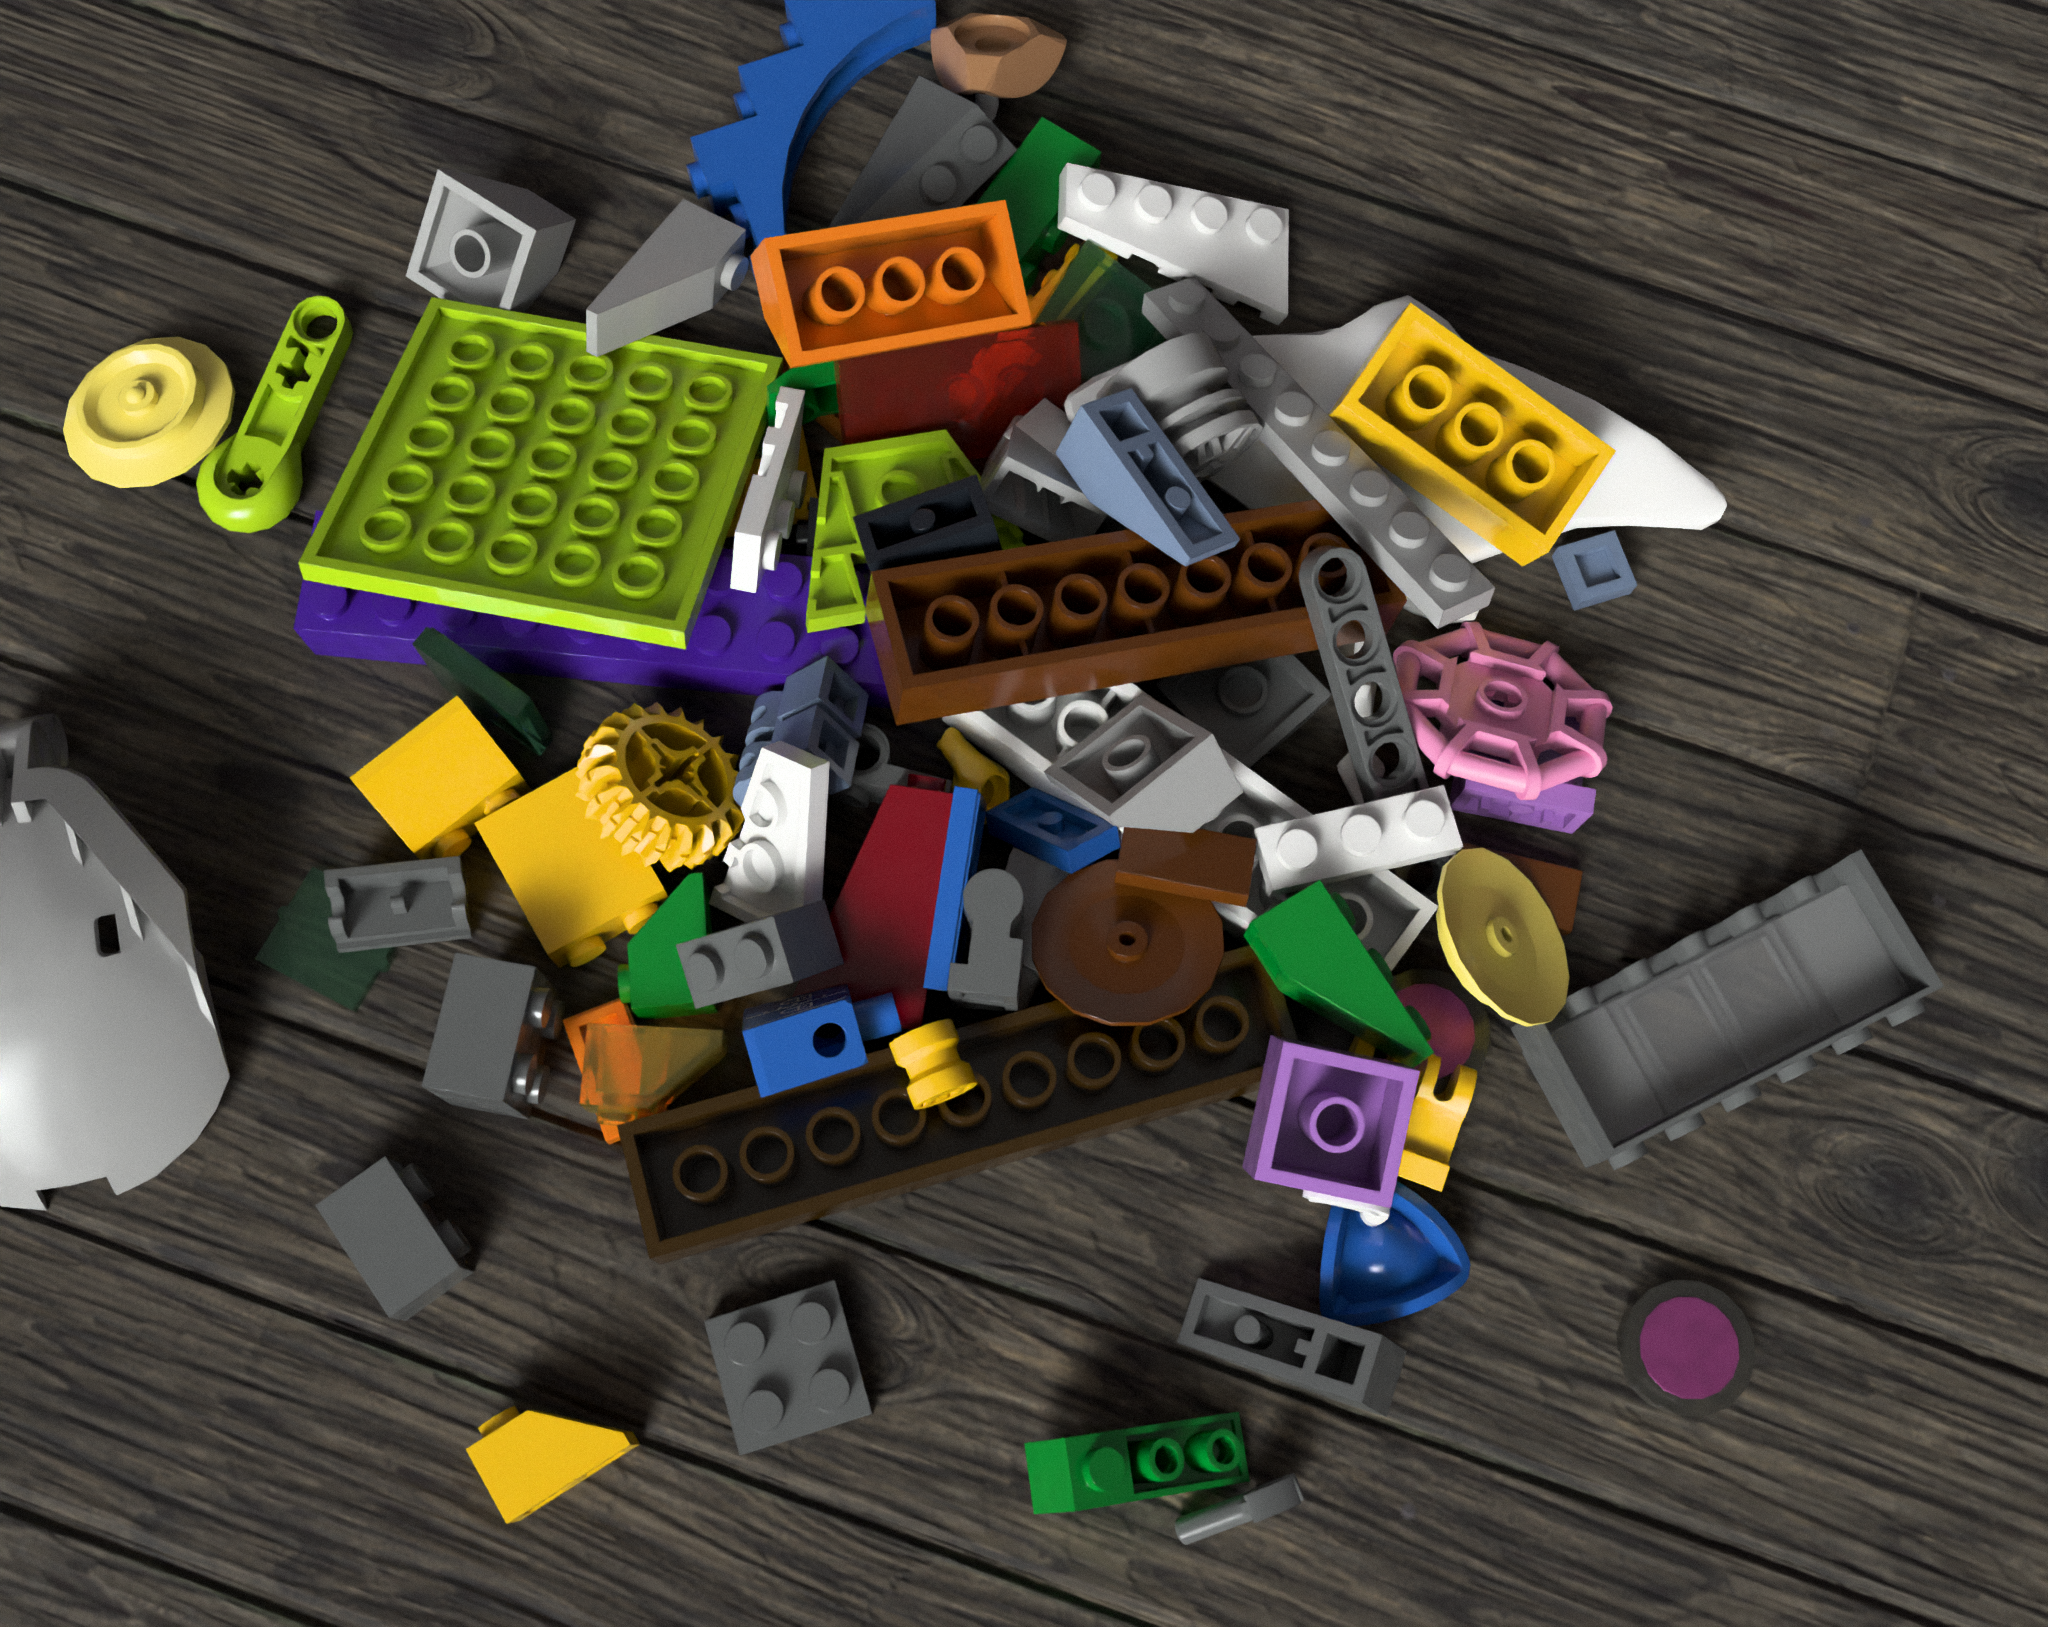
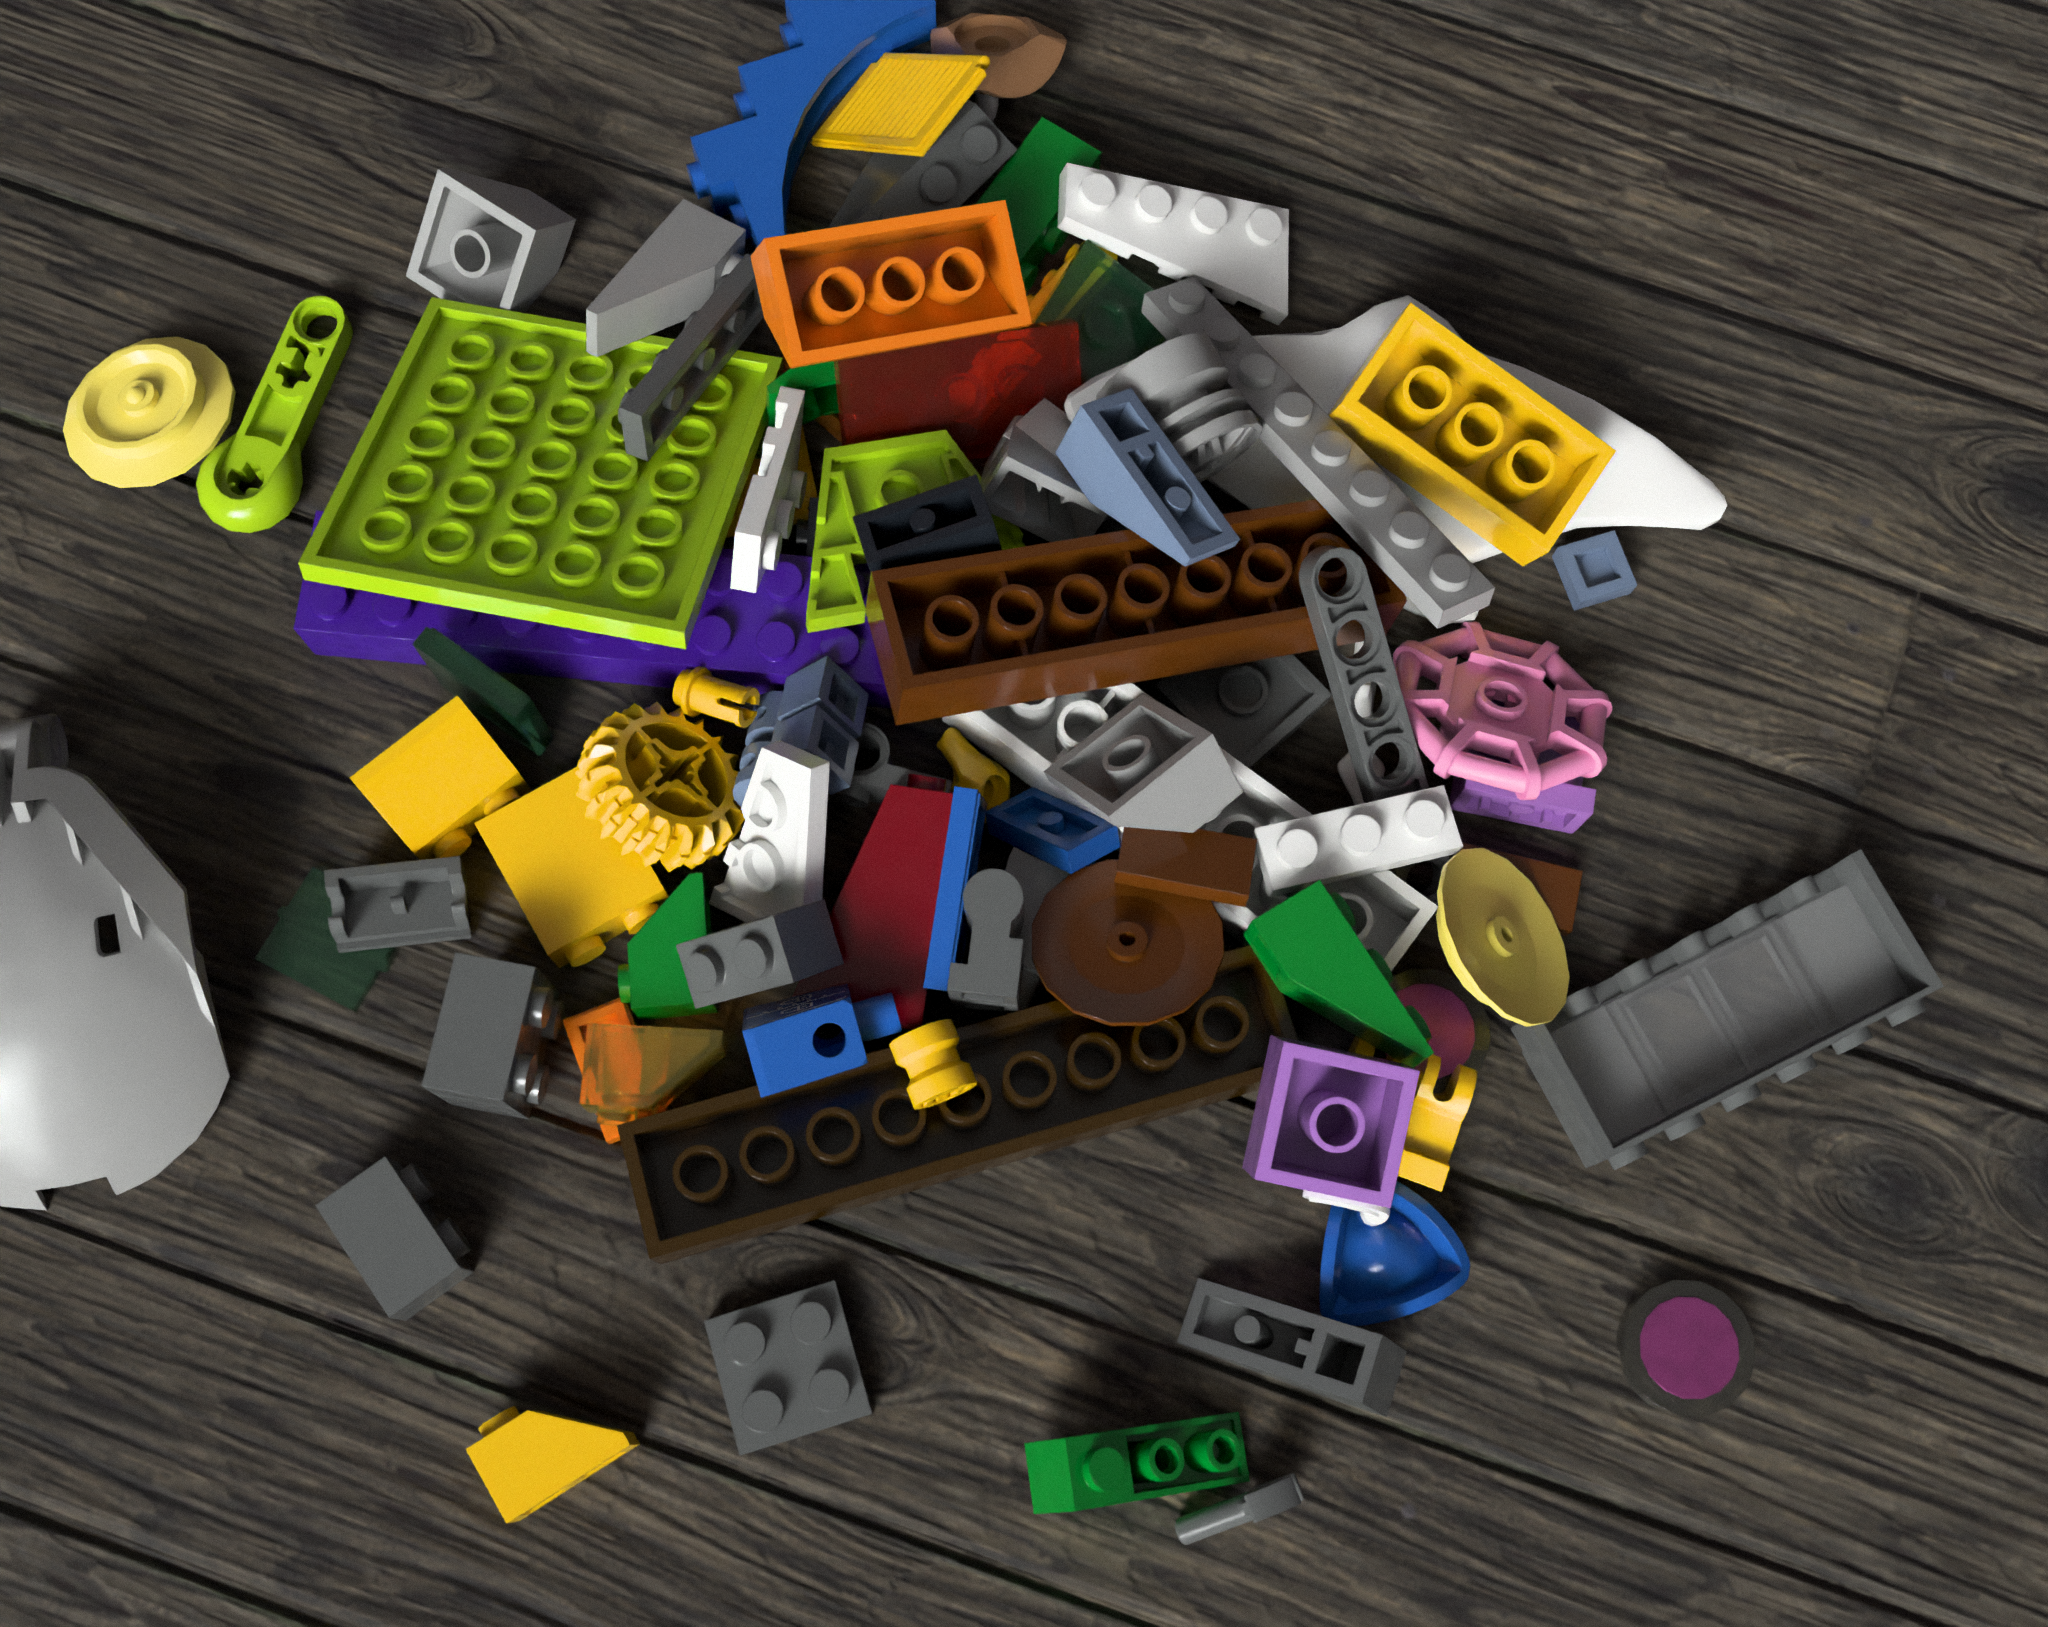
(690, 362): none -> dark grey plate
(701, 693): none -> yellow pin
(902, 103): none -> yellow window

